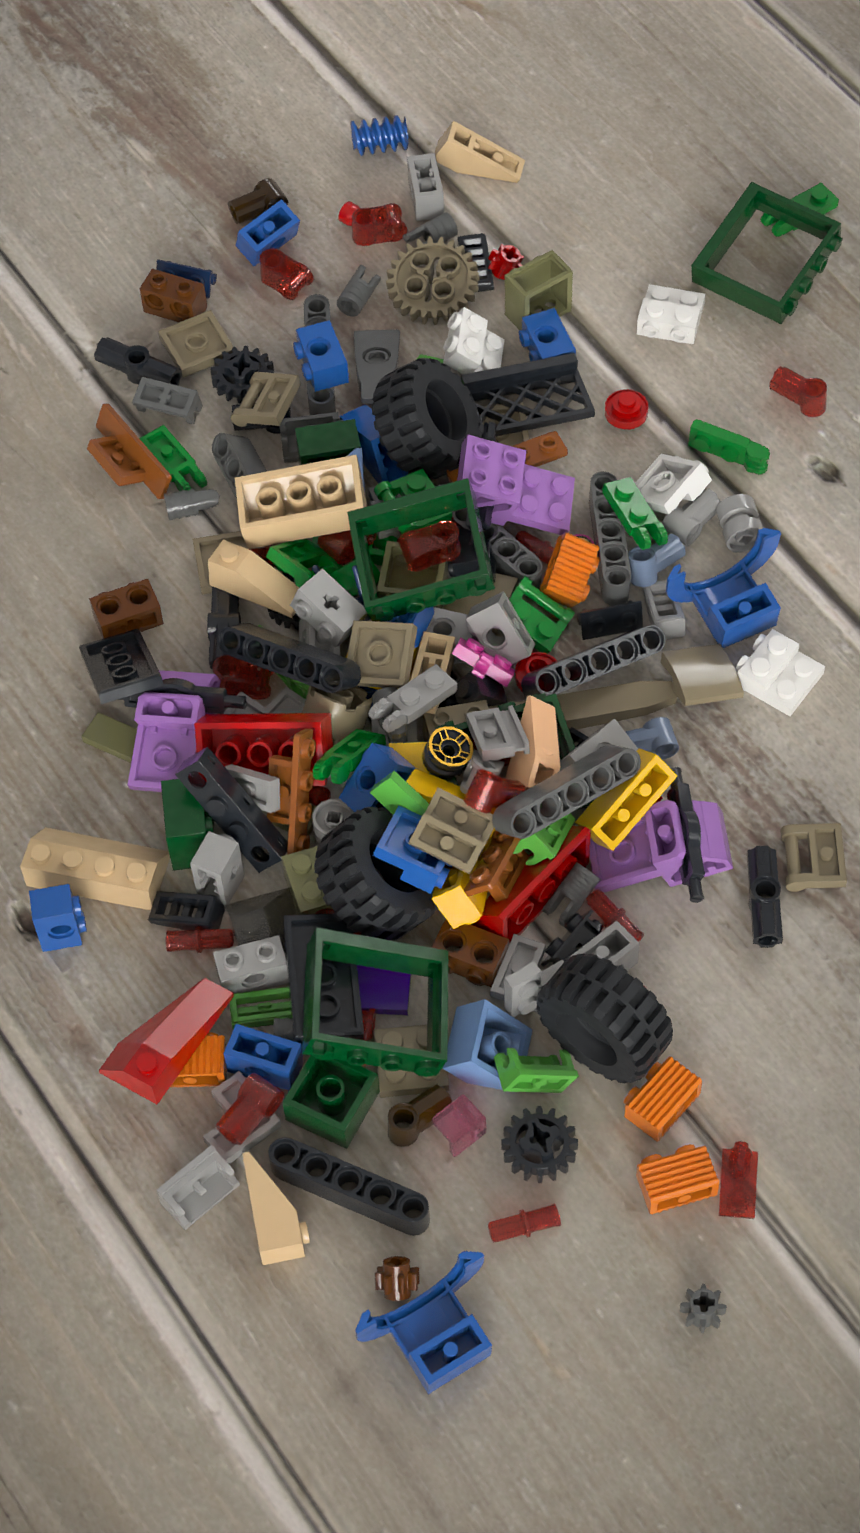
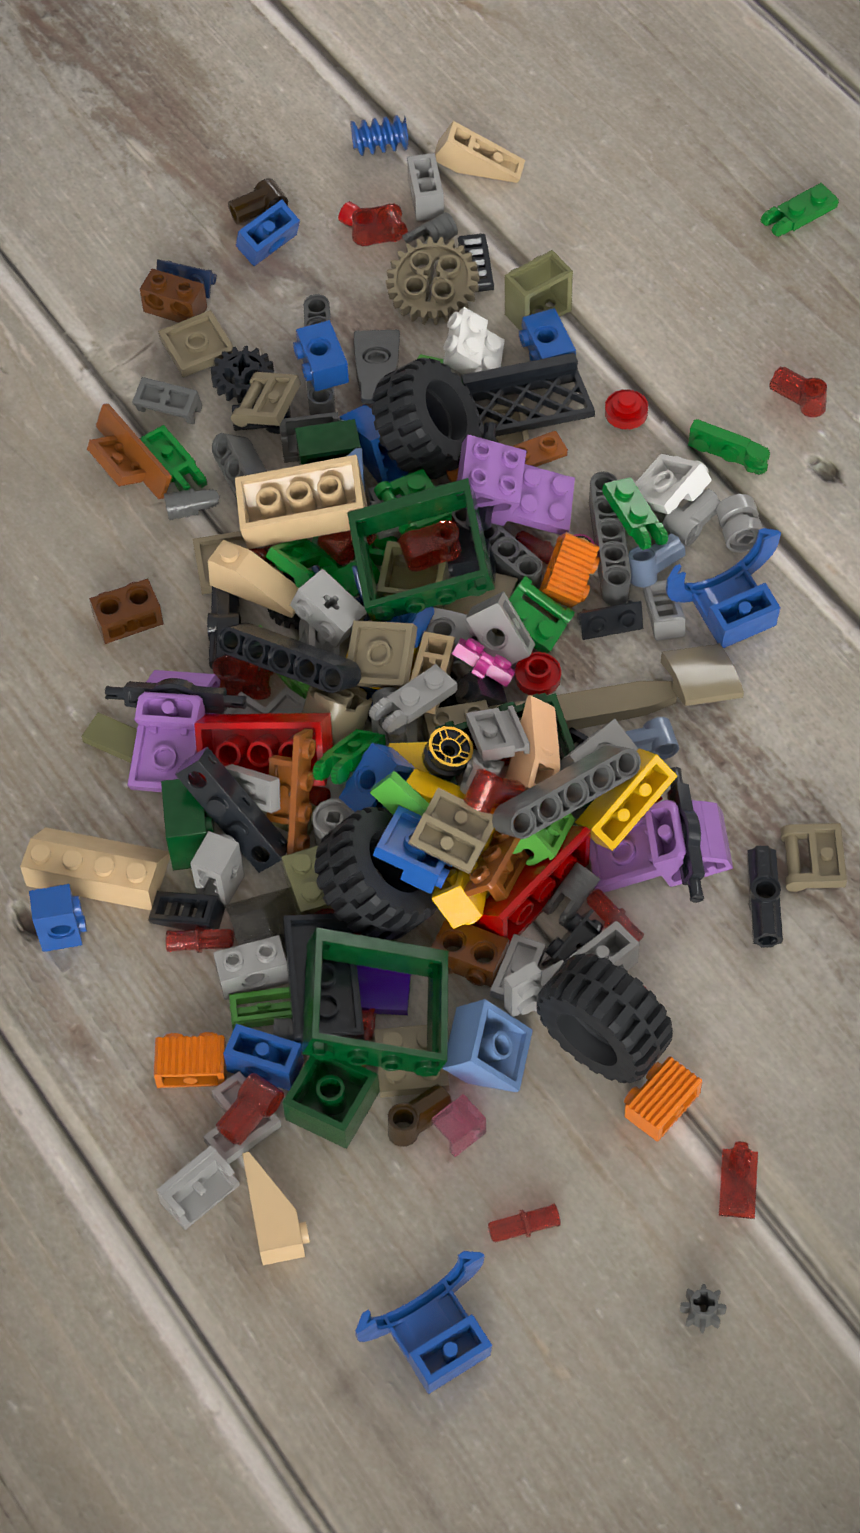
(120, 666): black tile -> none
(135, 362): black piece -> none
(162, 1046): red wedge -> none
(284, 273): clear red piece -> none
(357, 293): dark grey hinge -> none
(360, 1198): black beam -> none
(397, 1278): reddish brown gear -> none
(504, 260): red gear -> none
(535, 1072): bright green hinge -> none
(549, 1133): black gear -> none
(606, 660): black beam -> none
(670, 314): white plate -> none
(677, 1178): orange brick -> none
(778, 672): white plate -> none
(786, 210): dark green window -> none

